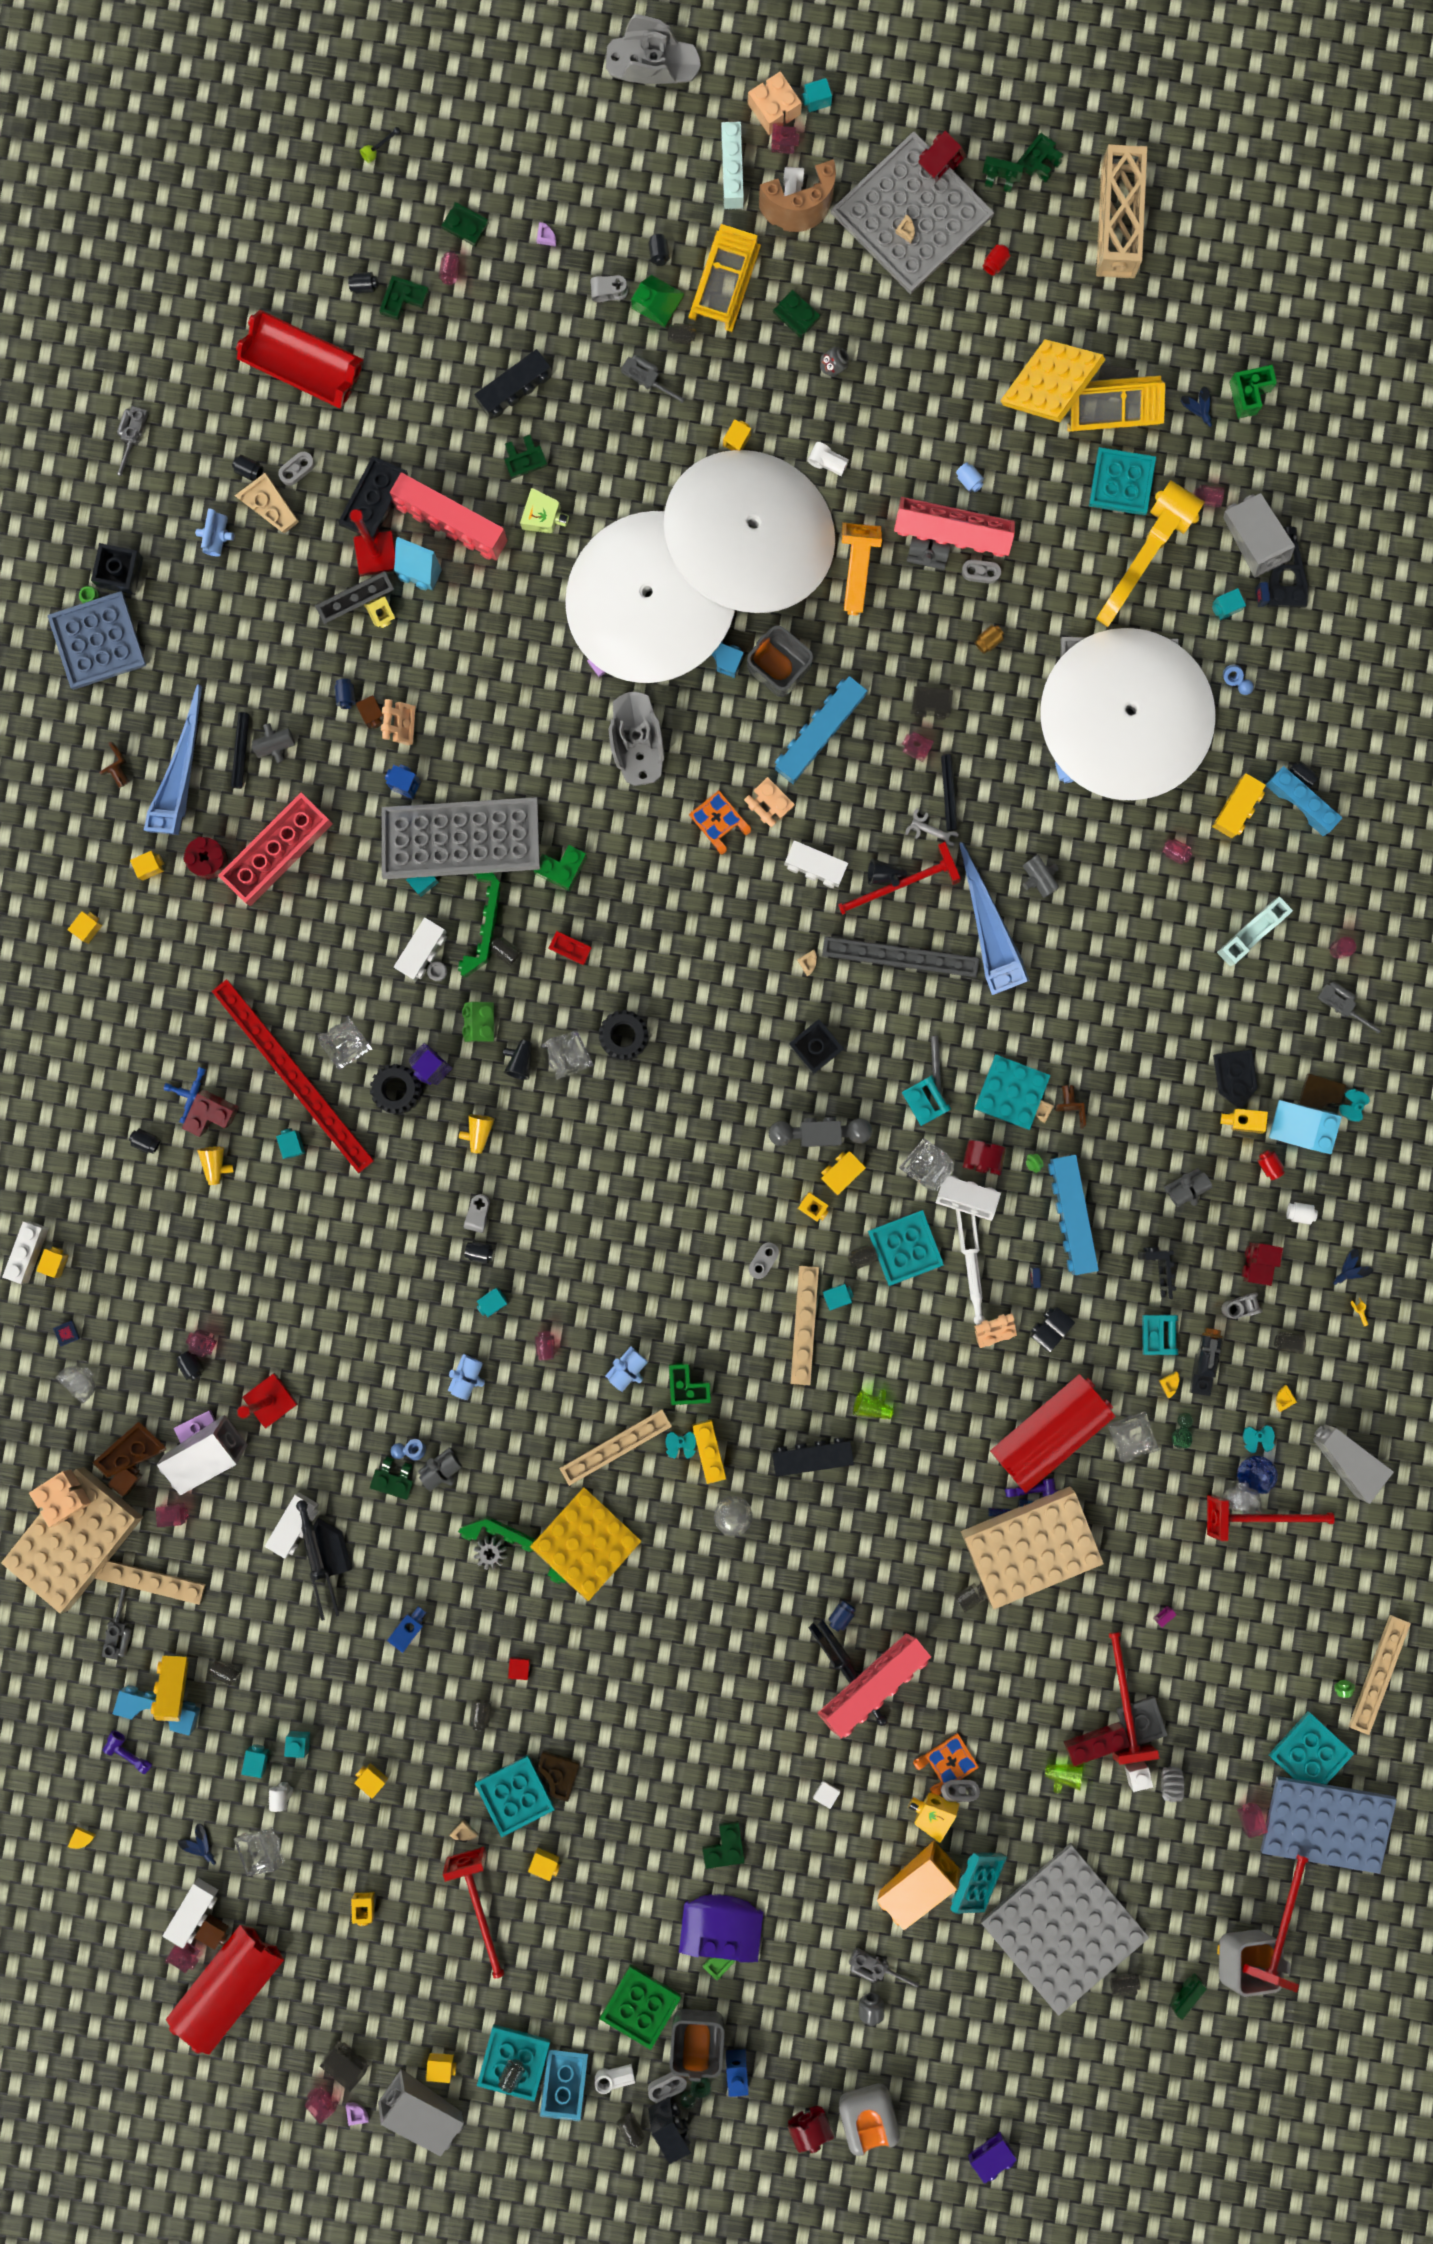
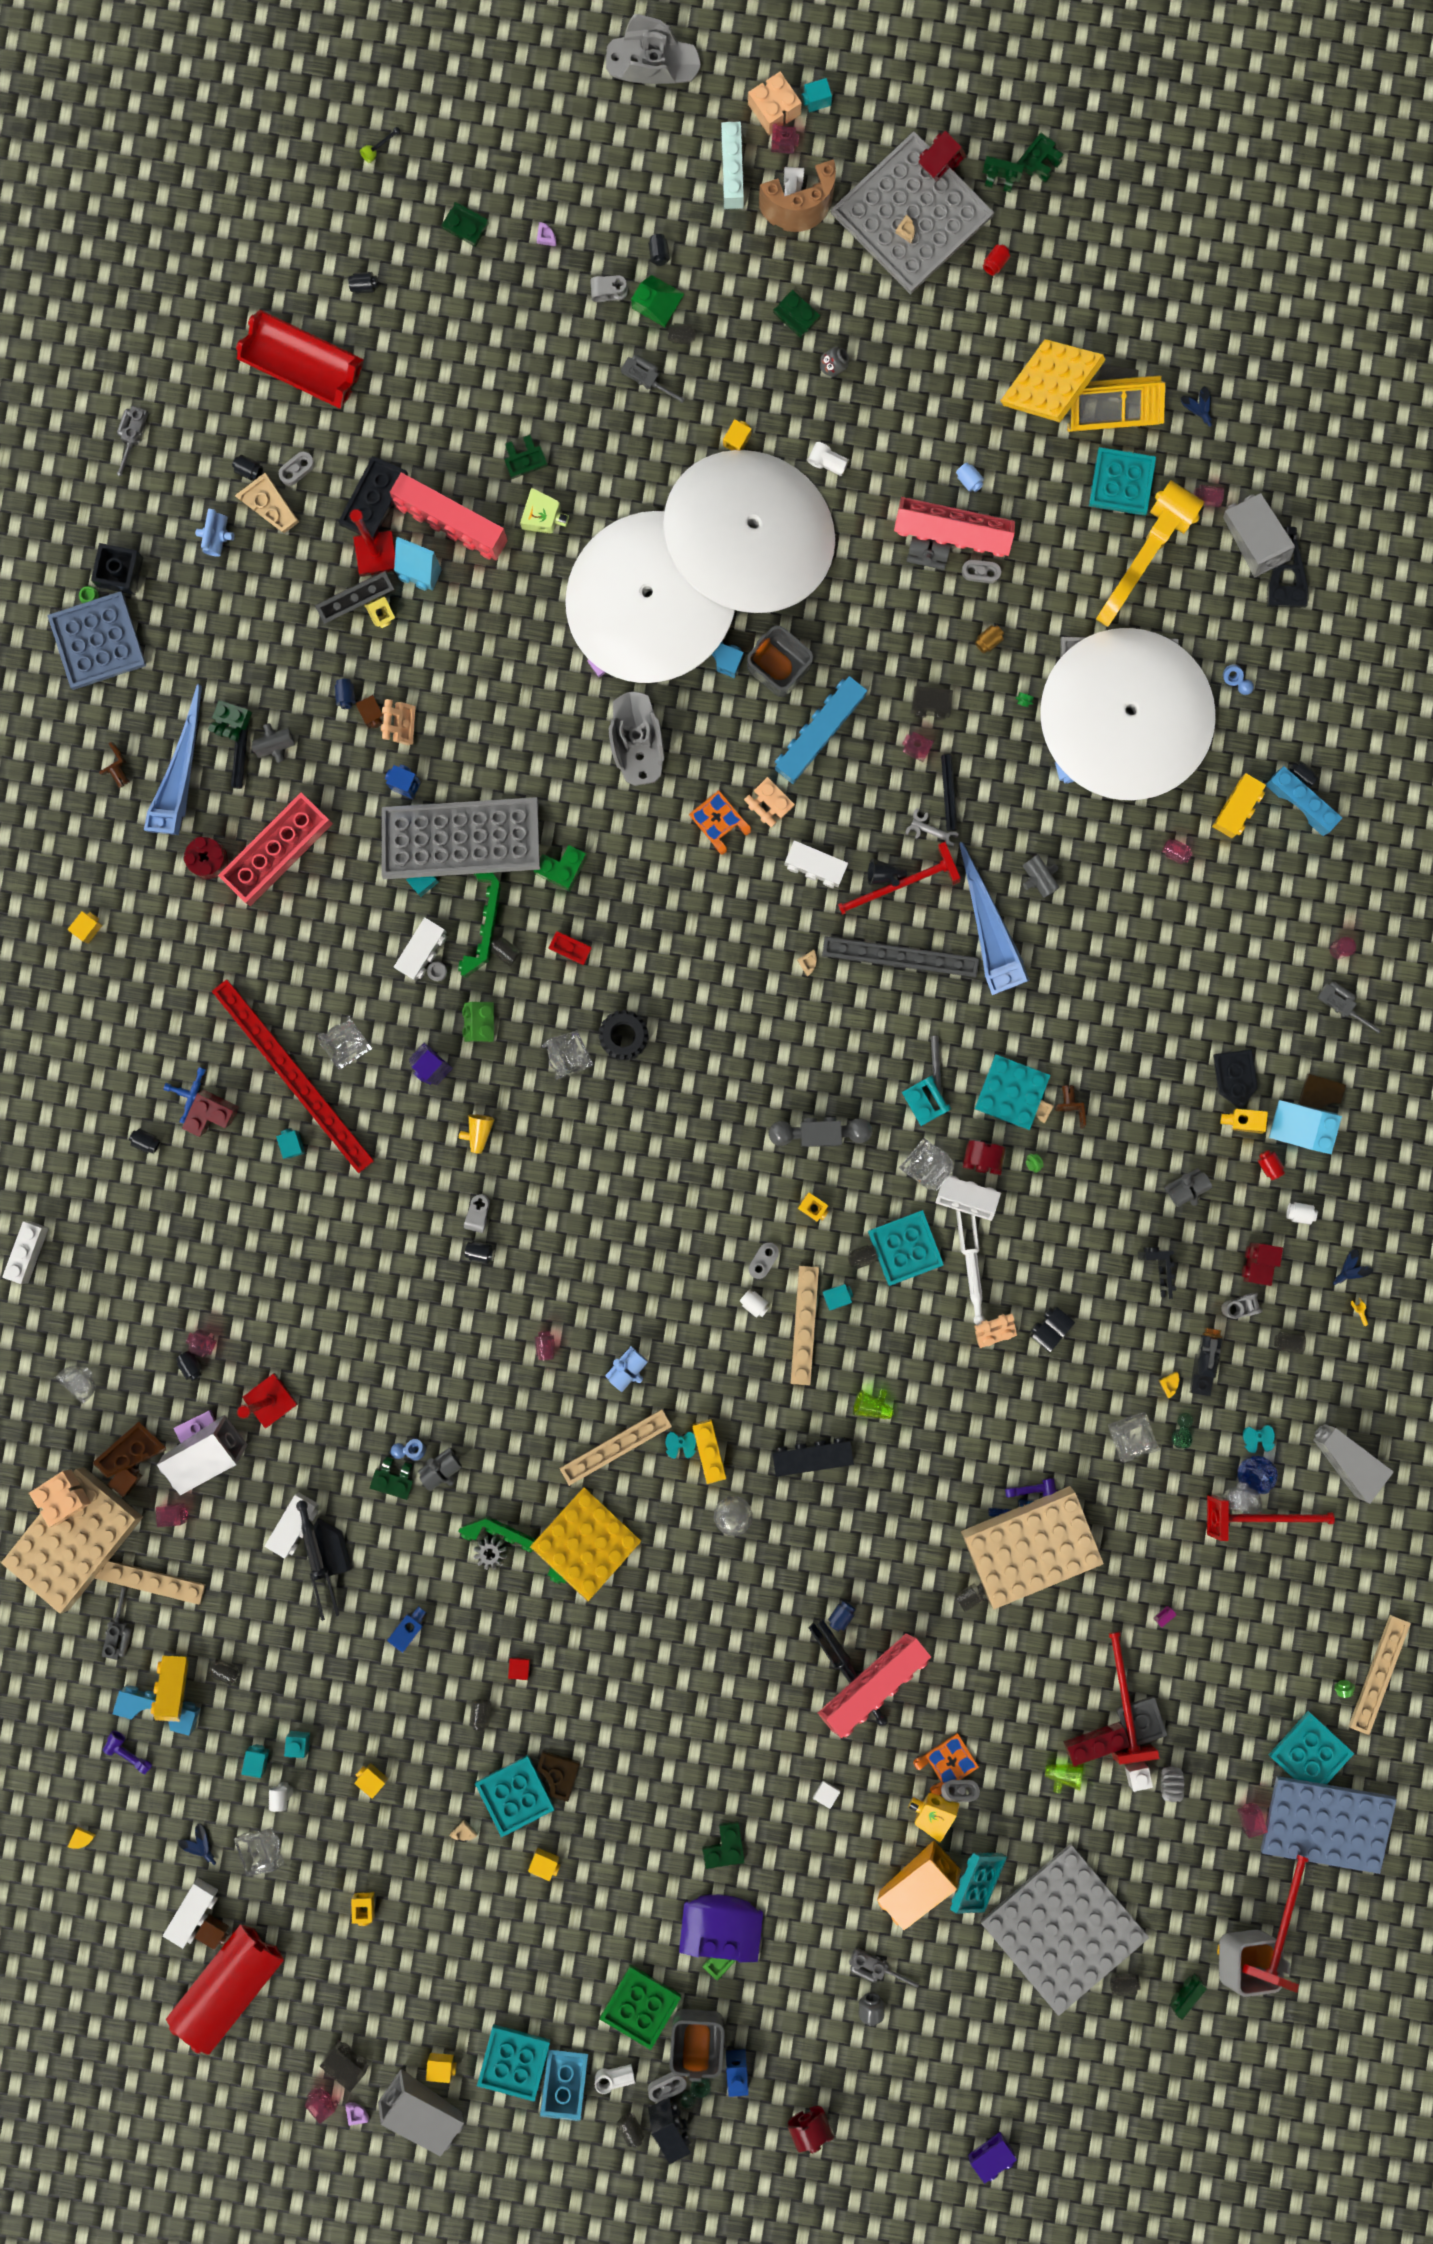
(52, 1262): yellow brick -> none
(66, 1333): tile -> none
(147, 865): yellow brick -> none
(188, 1952): clear pink brick -> none
(212, 1161): yellow piece -> none
(232, 715): none -> dark green plate
(379, 1089): black tyre -> none
(401, 292): dark green plate -> none
(449, 268): clear pink brick -> none
(465, 1377): light blue pin -> none
(465, 1865): red tile -> none
(491, 1302): teal brick -> none
(511, 2075): clear smoke brick -> none
(513, 384): black brick -> none
(520, 1061): black piece -> none
(683, 1390): green brick -> none
(726, 276): yellow piece -> none
(754, 1303): none -> white brick
(815, 1047): black brick -> none
(842, 1173): yellow brick -> none
(861, 539): light orange piece -> none
(868, 2118): light grey piece -> none
(1024, 699): none -> green plate
(1035, 1277): dark blue tile -> none
(1053, 1433): red cylinder -> none
(1073, 1215): dark azure brick -> none
(1121, 263): tan piece -> none
(1154, 1334): teal plate -> none
(1228, 604): teal brick -> none
(1247, 388): green brick -> none
(1254, 931): light aqua arch -> none
(1262, 594): dark blue tile -> none
(1284, 1398): yellow tile -> none
(1359, 1100): teal piece -> none

